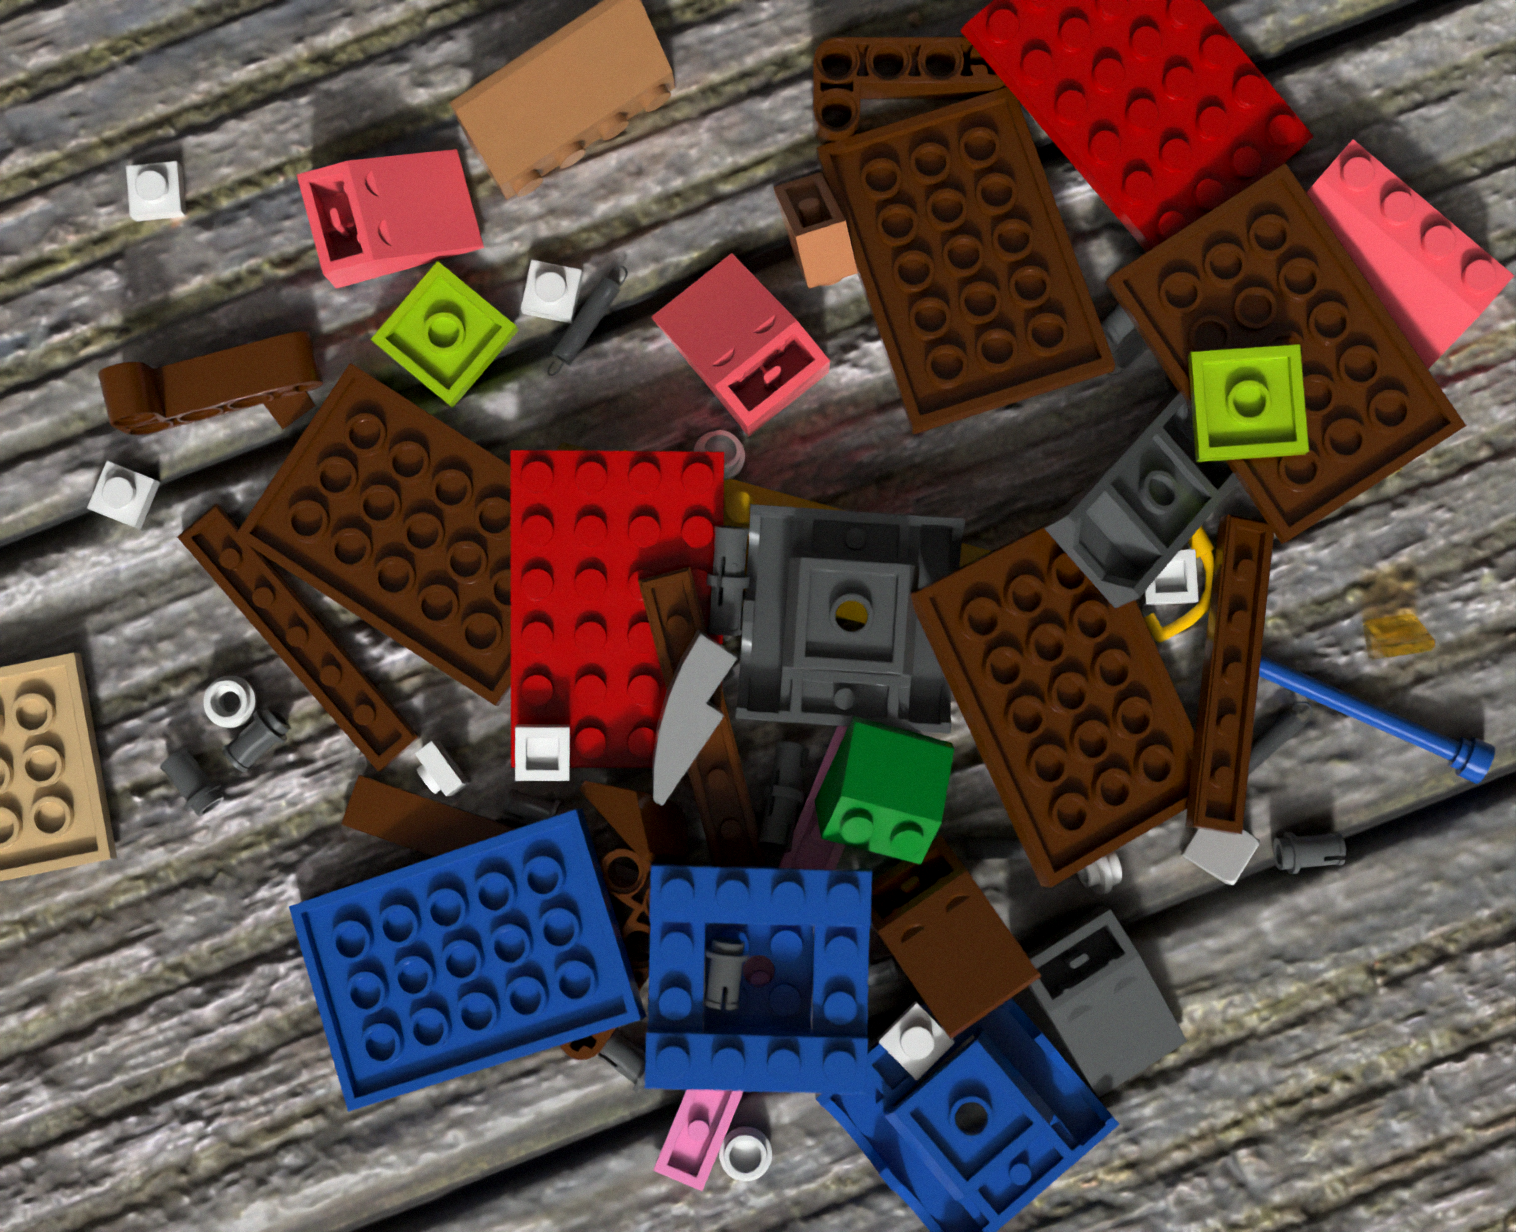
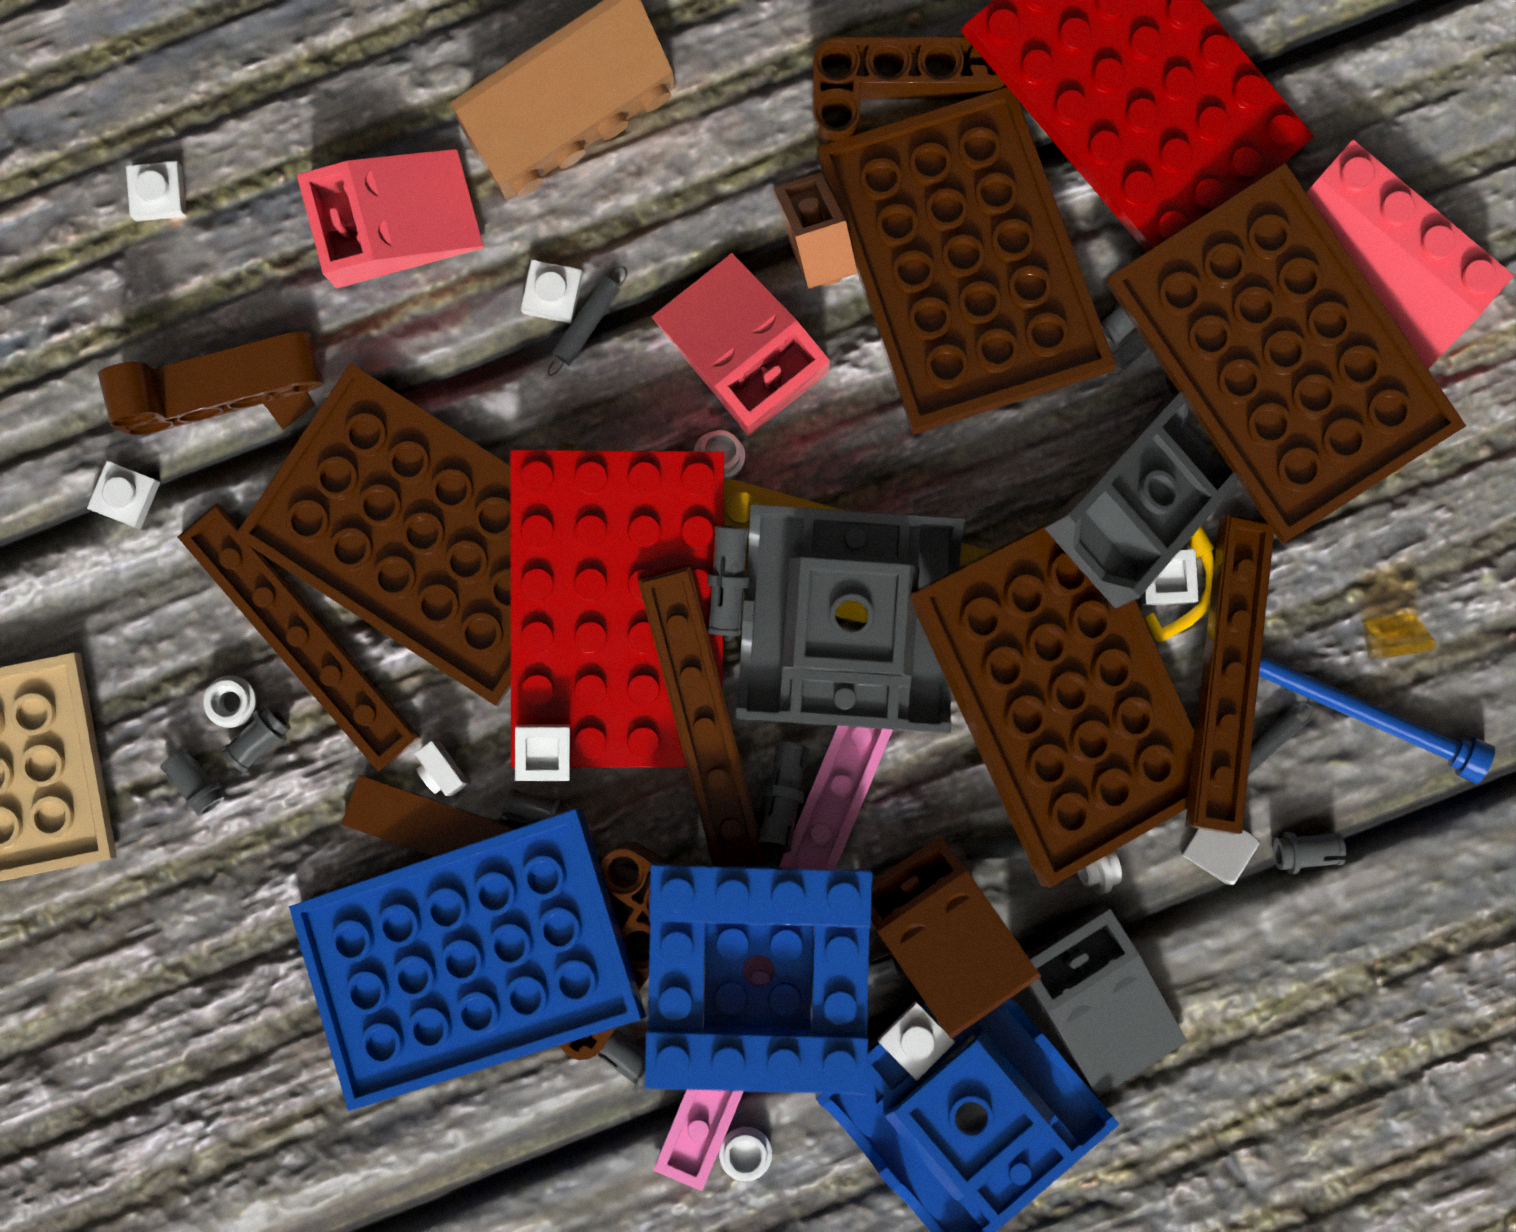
(445, 334): lime plate -> none
(649, 828): reddish brown slope -> none
(687, 713): light grey slope -> none
(725, 971): dark grey pin -> none
(885, 790): green slope -> none
(1248, 403): lime plate -> none

